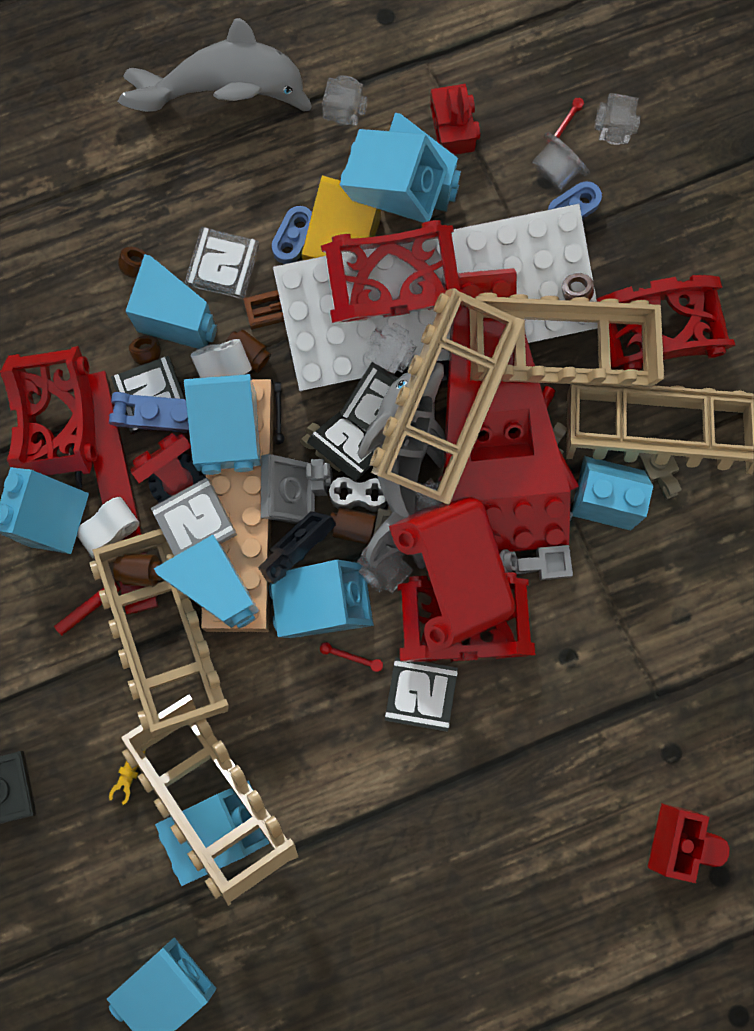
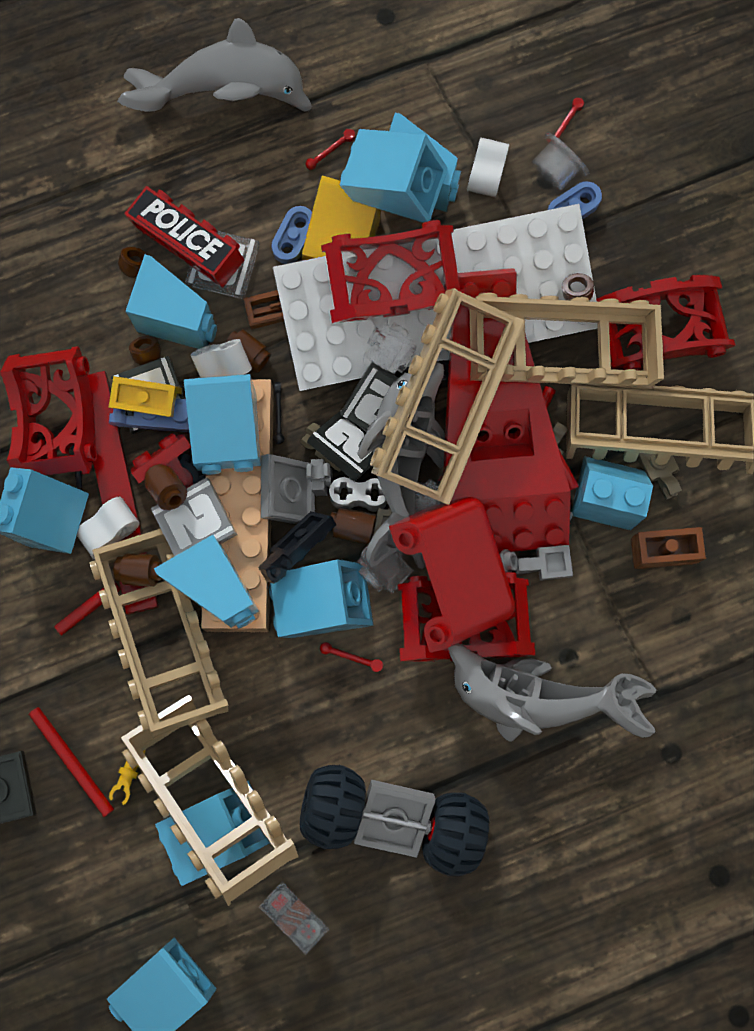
(71, 762): none -> red bar
(143, 396): none -> yellow panel
(165, 487): none -> reddish brown brick
(185, 236): none -> brick
(294, 917): none -> clear tile
(344, 100): clear brick -> none
(348, 136): none -> red hinge
(394, 820): none -> black plate
(421, 694): tile -> none
(453, 118): red brick -> none
(488, 167): none -> white axle
(523, 701): none -> light grey animal
(617, 119): clear brick -> none
(668, 548): none -> dark orange brick
(684, 844): red brick -> none

